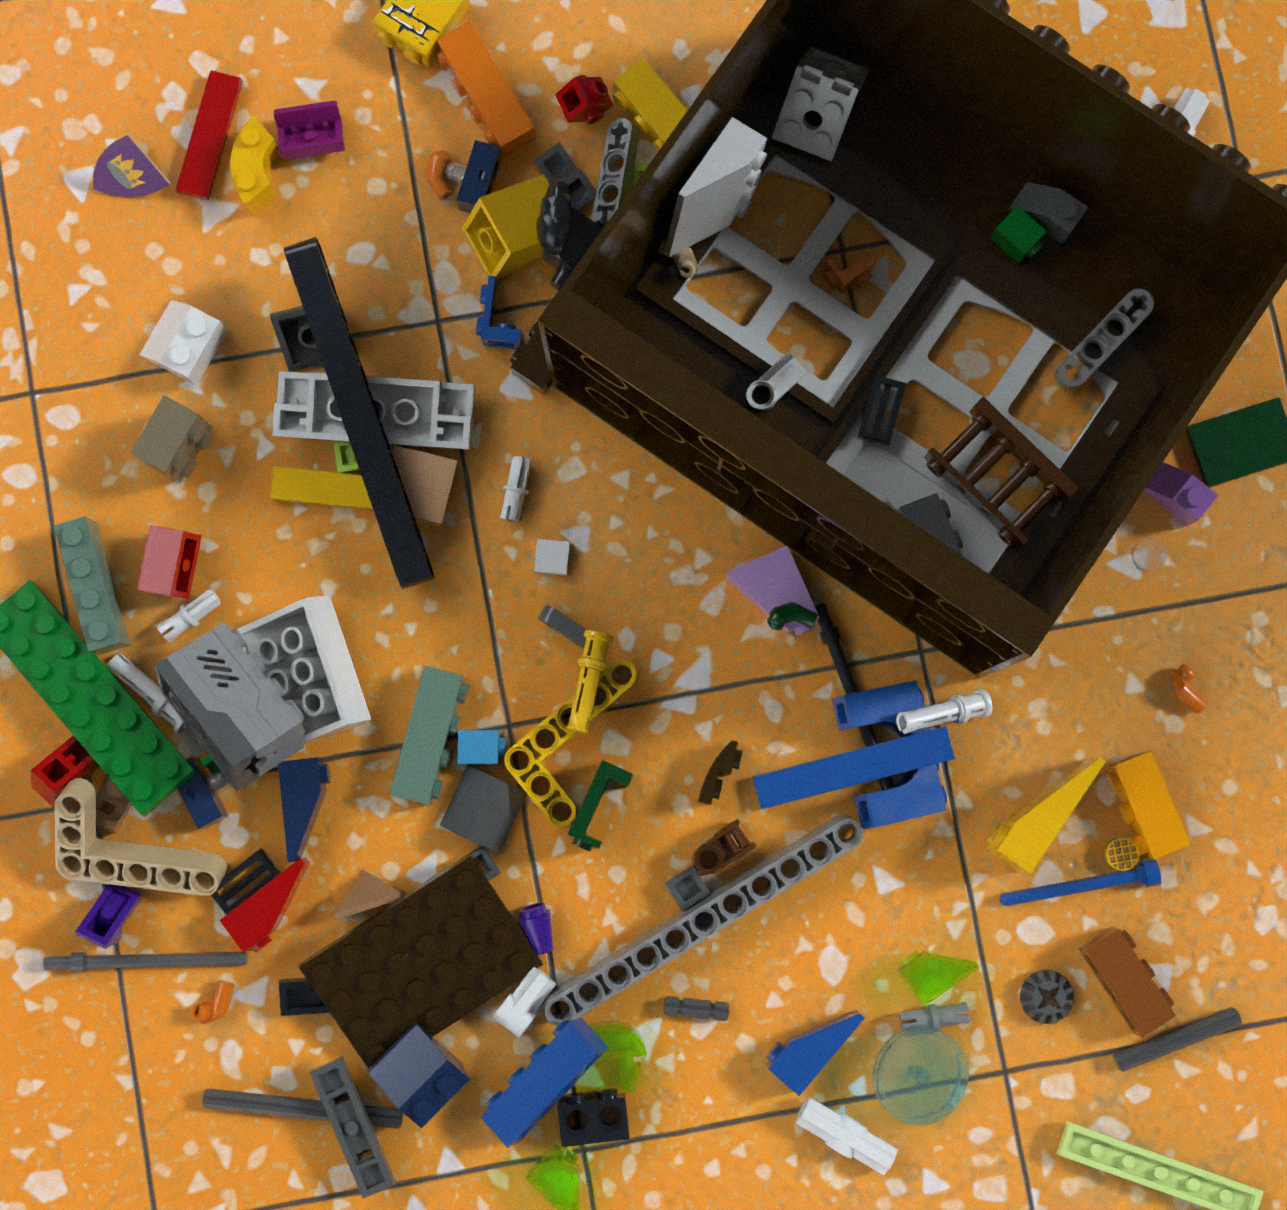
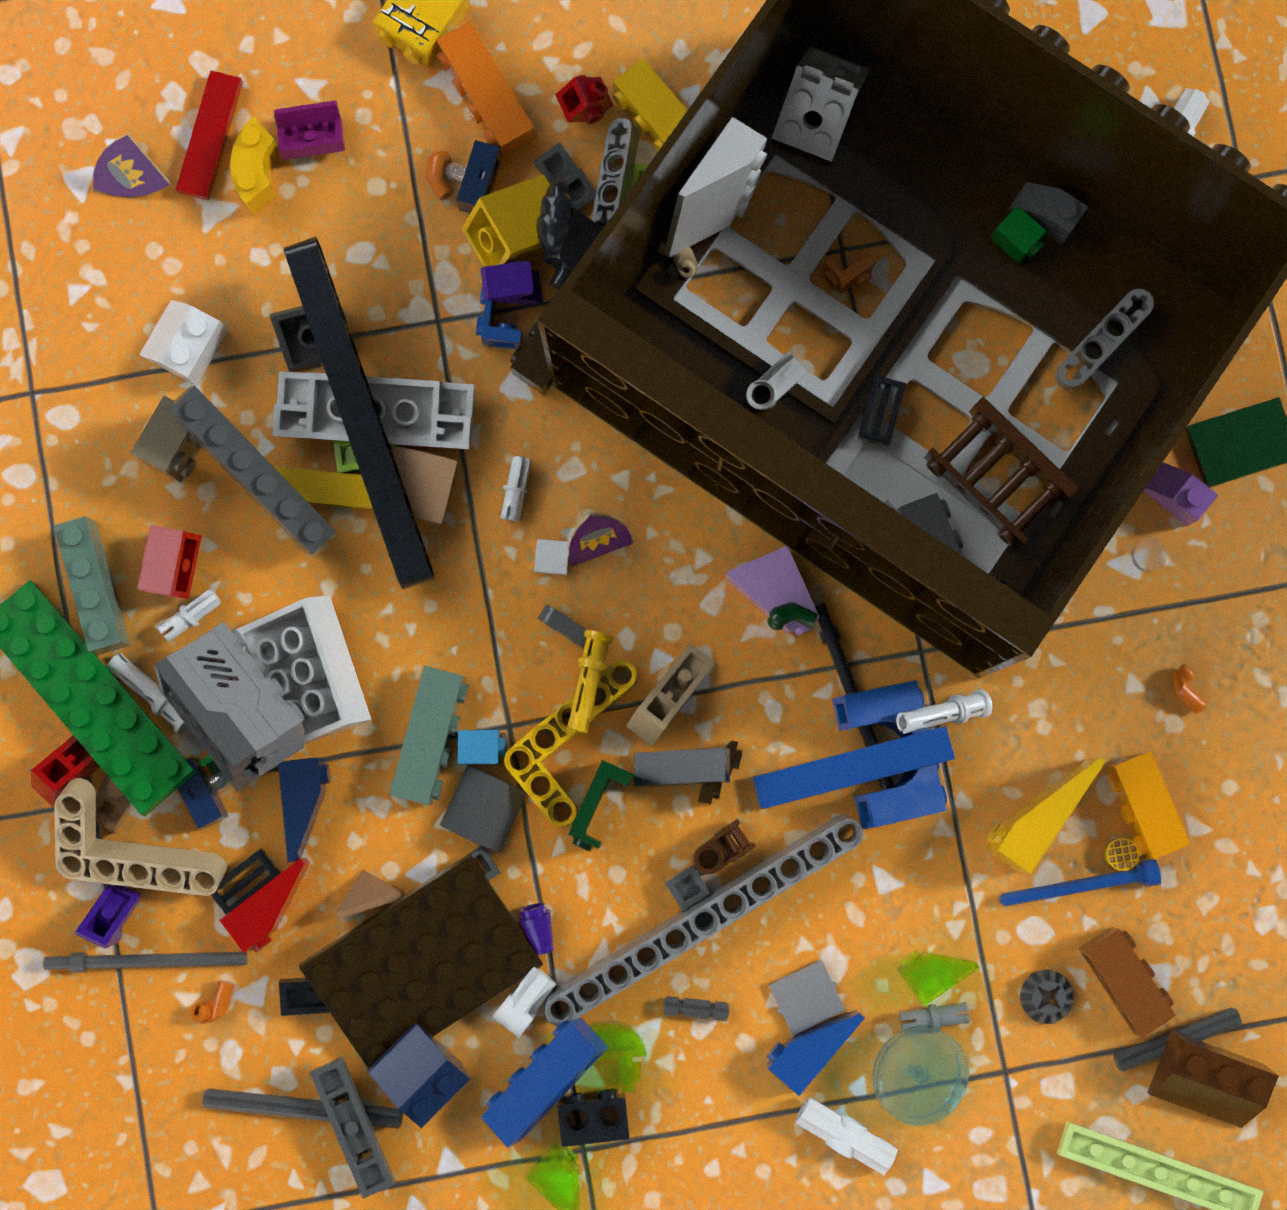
(250, 469): none -> dark grey brick
(512, 283): none -> dark purple slope
(596, 536): none -> dark purple shield
(670, 694): none -> tan slope
(682, 767): none -> tile
(807, 997): none -> light grey piece
(1212, 1080): none -> reddish brown slope

